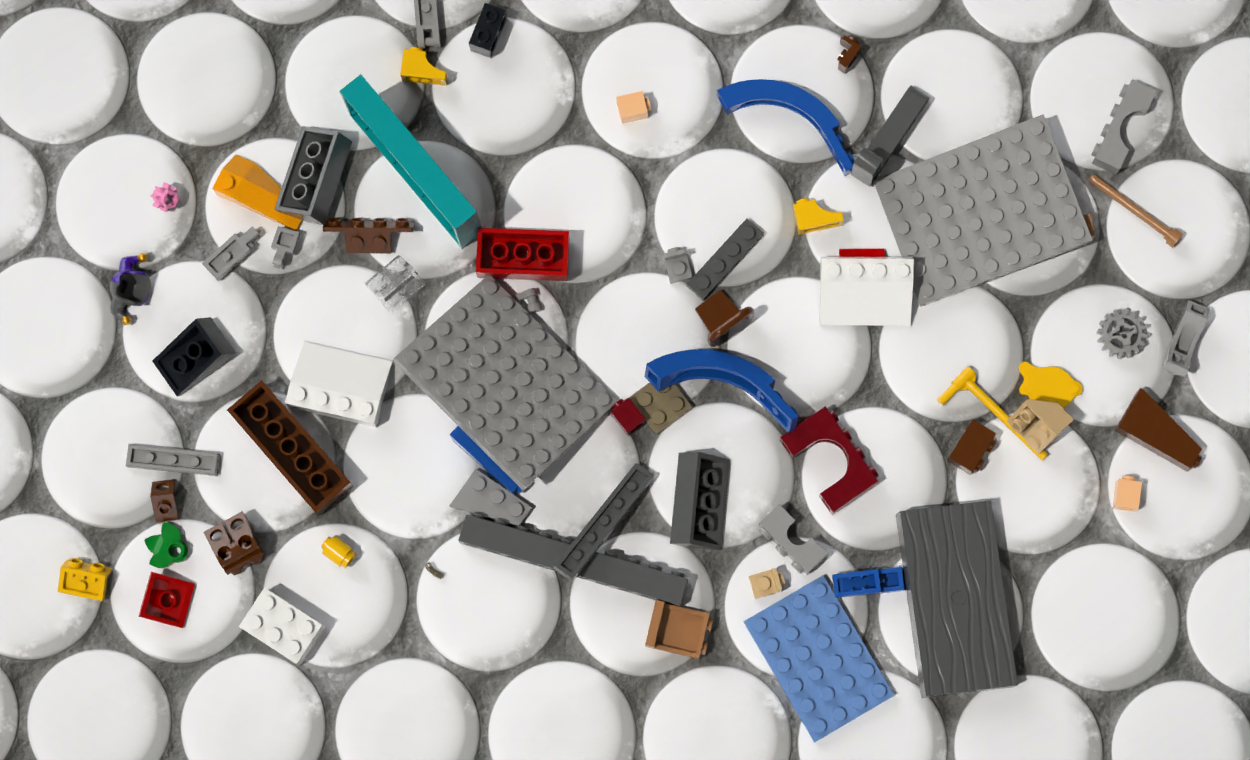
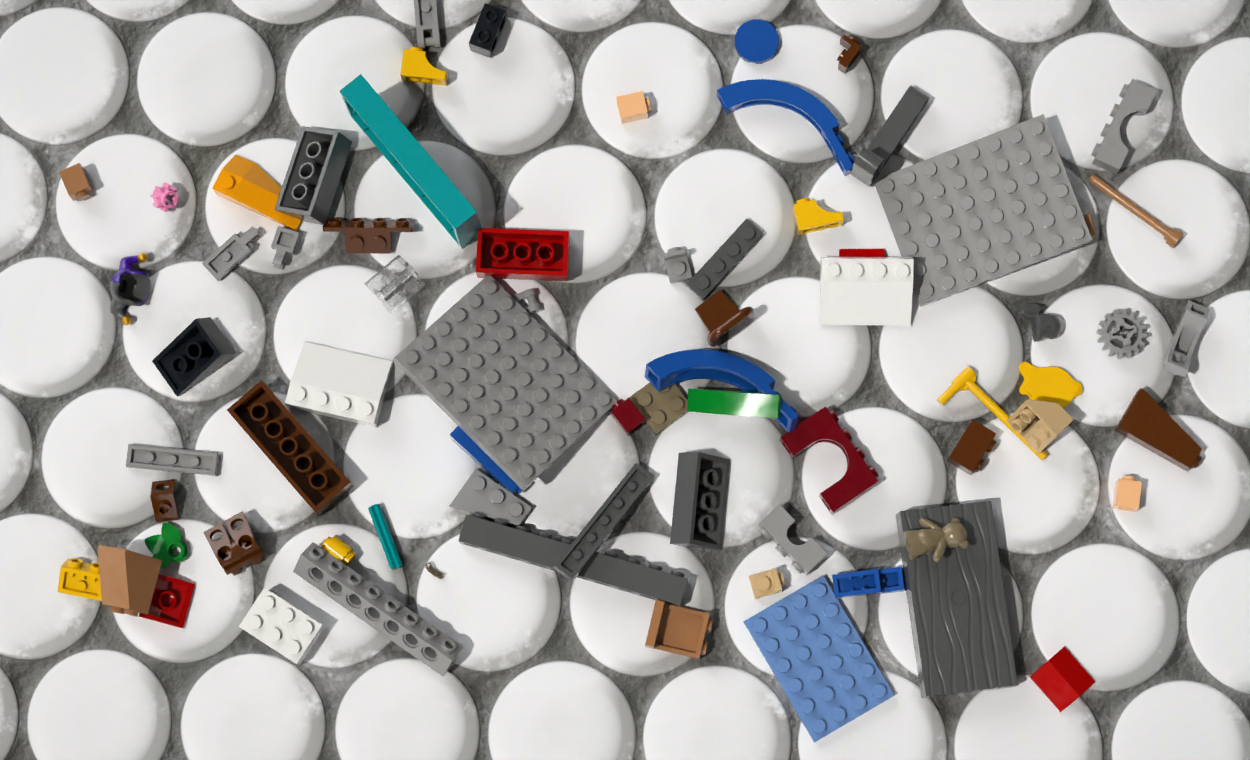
(76, 182): none -> medium nougat brick
(127, 580): none -> medium nougat slope
(377, 609): none -> light grey brick
(385, 536): none -> teal axle
(734, 403): none -> green slope
(756, 41): none -> blue tile
(935, 538): none -> dark tan piece
(1043, 325): none -> dark grey piece
(1062, 679): none -> red slope

